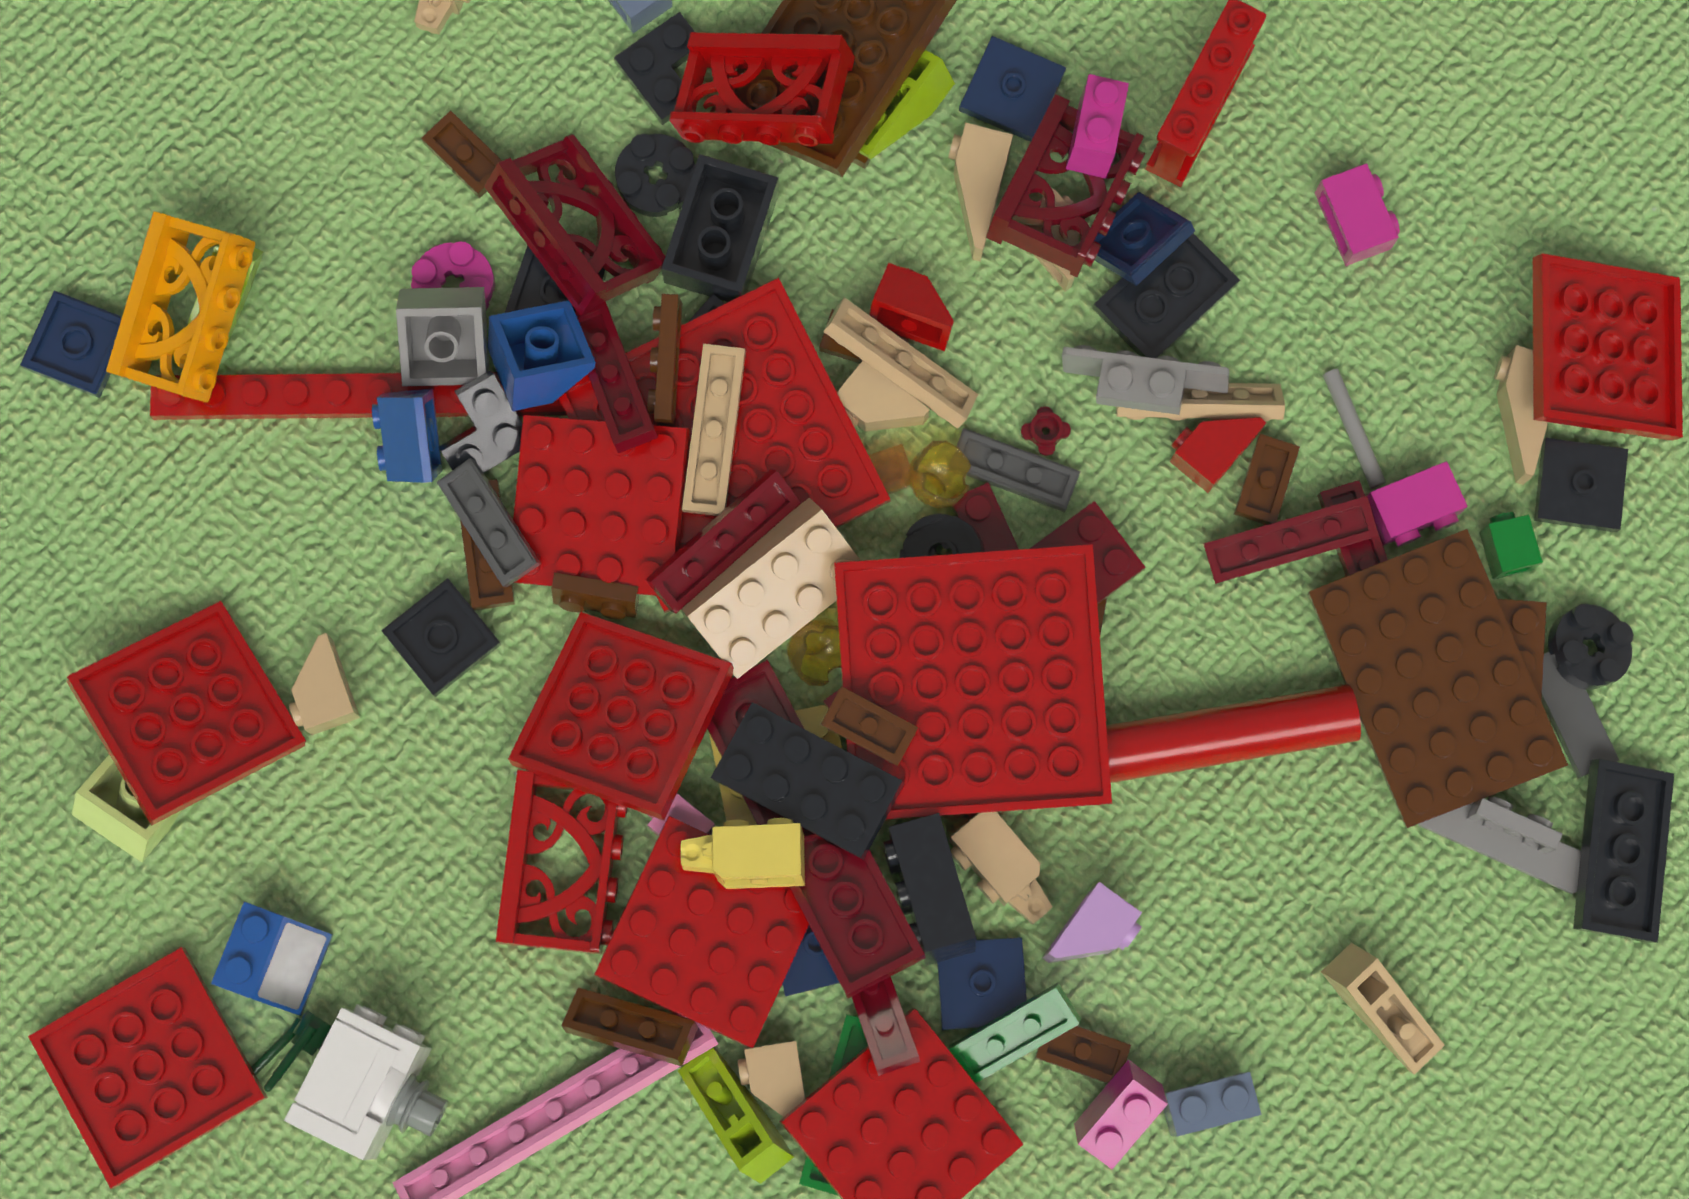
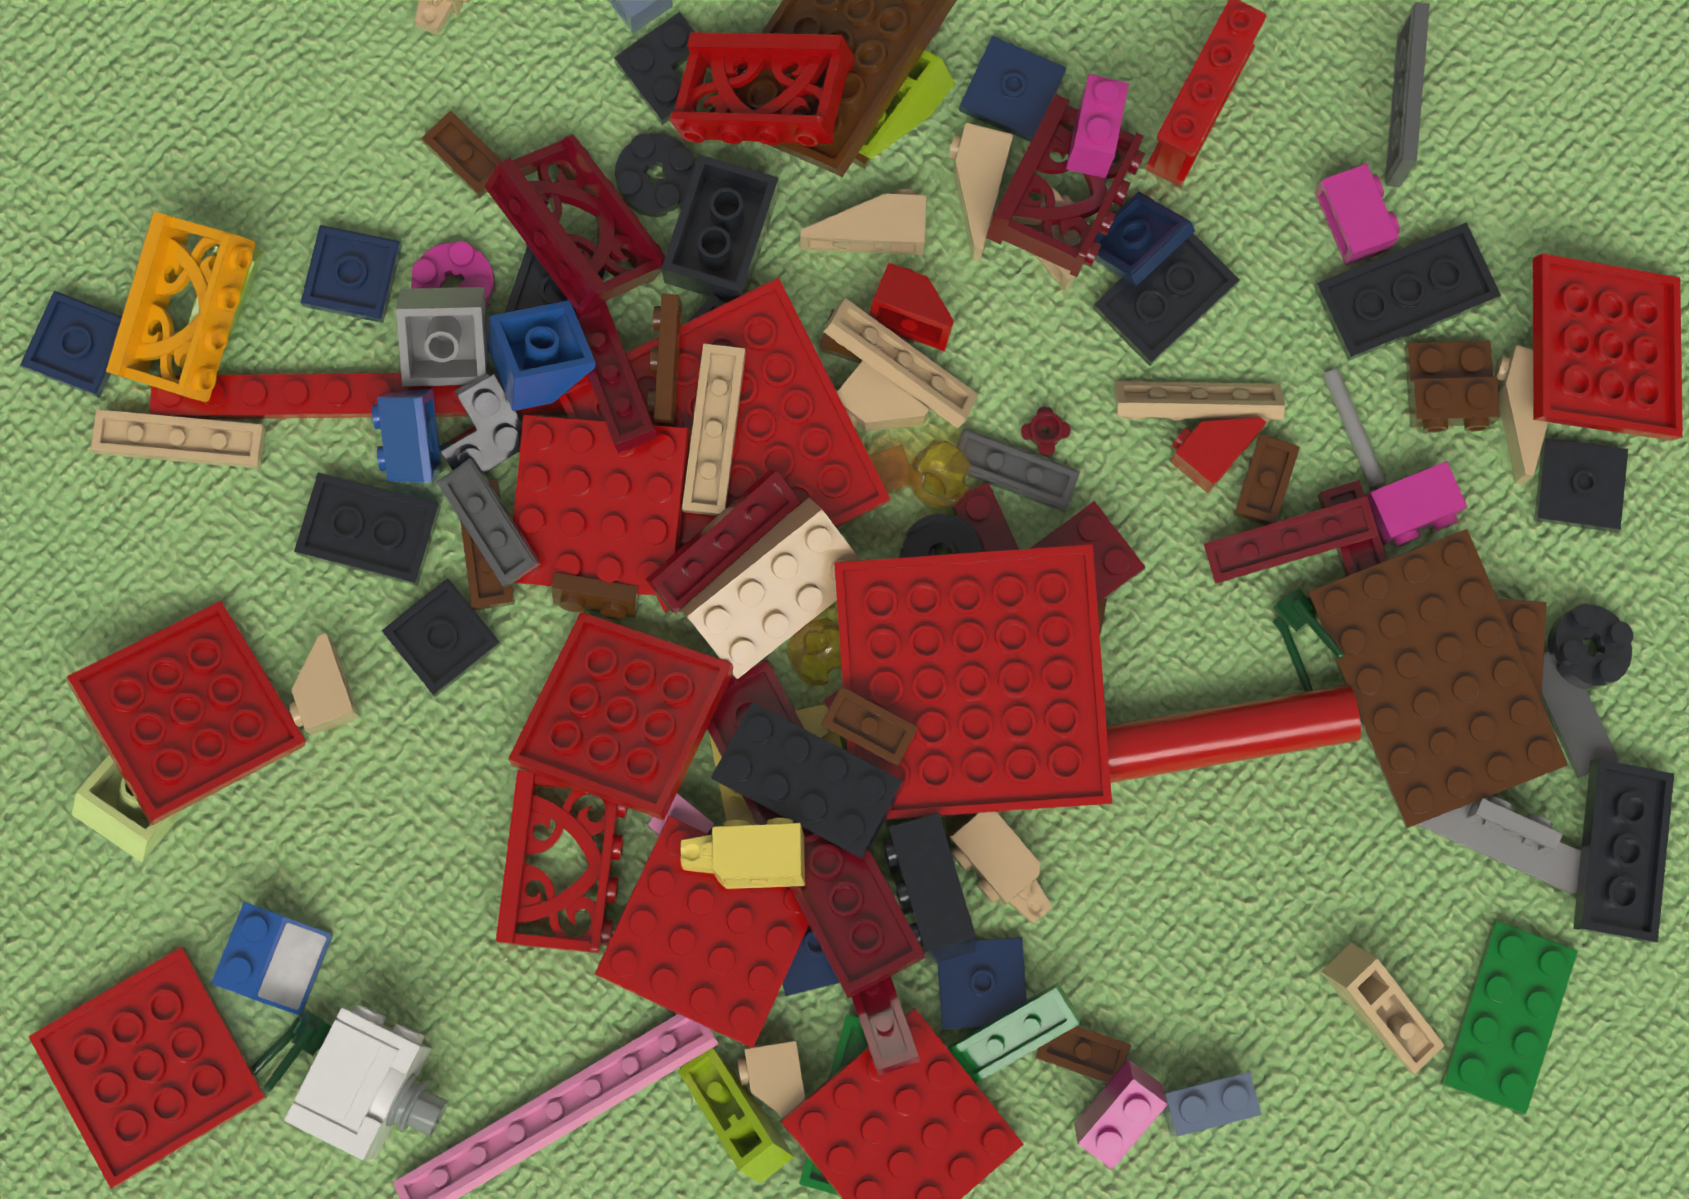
(178, 439): none -> tan plate
(351, 273): none -> dark blue plate
(367, 529): none -> black plate
(630, 1026): reddish brown plate -> none
(879, 225): none -> tan slope
(1096, 927): lavender slope -> none
(1143, 381): light grey bracket -> none
(1298, 612): none -> dark green plant
(1407, 95): none -> dark grey tile
(1407, 291): none -> black plate
(1451, 385): none -> reddish brown plate
(1509, 1018): none -> green plate
(1510, 545): green brick -> none

